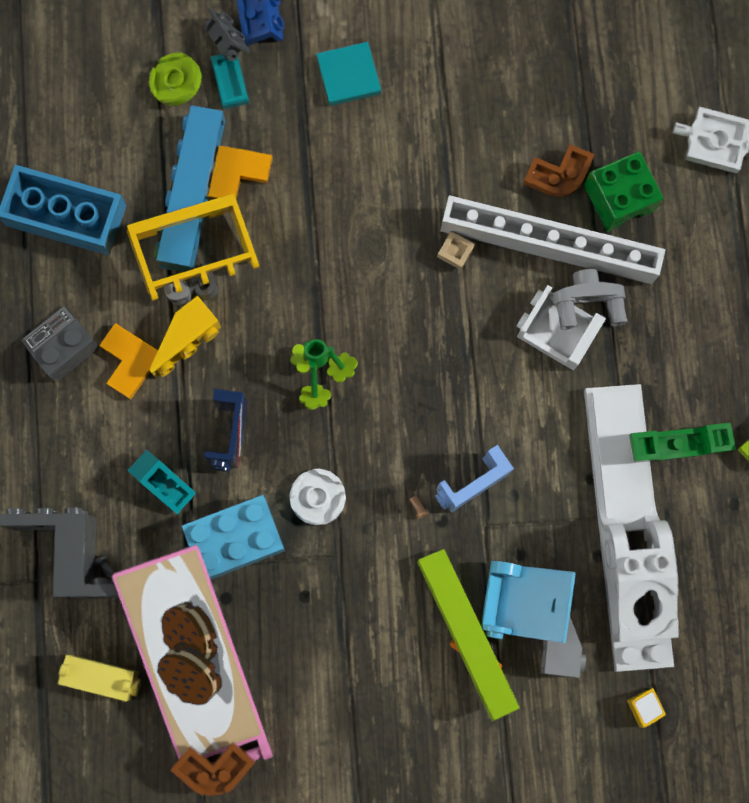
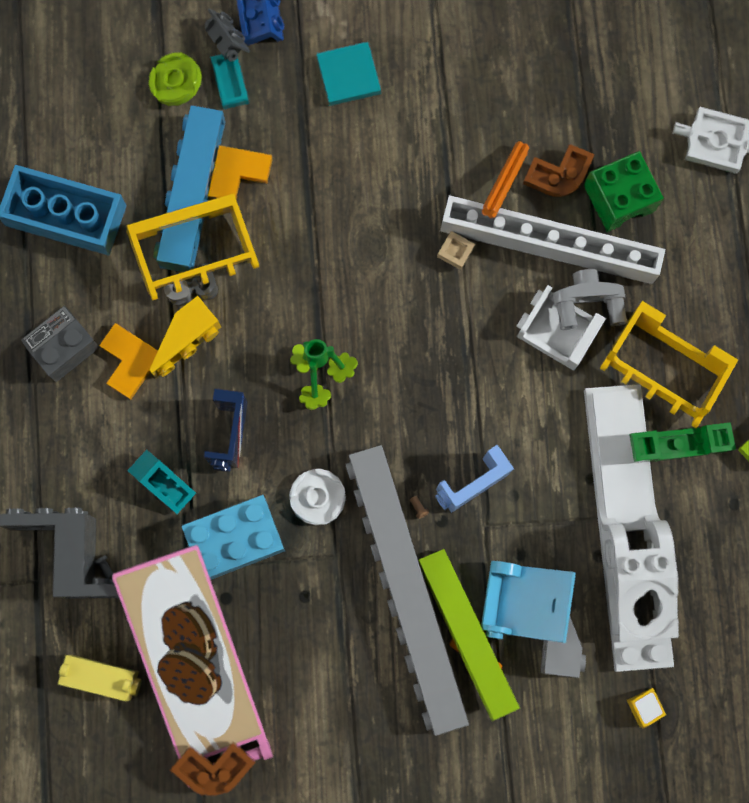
(408, 591): none -> light grey brick
(505, 180): none -> orange axle
(714, 360): none -> yellow hinge

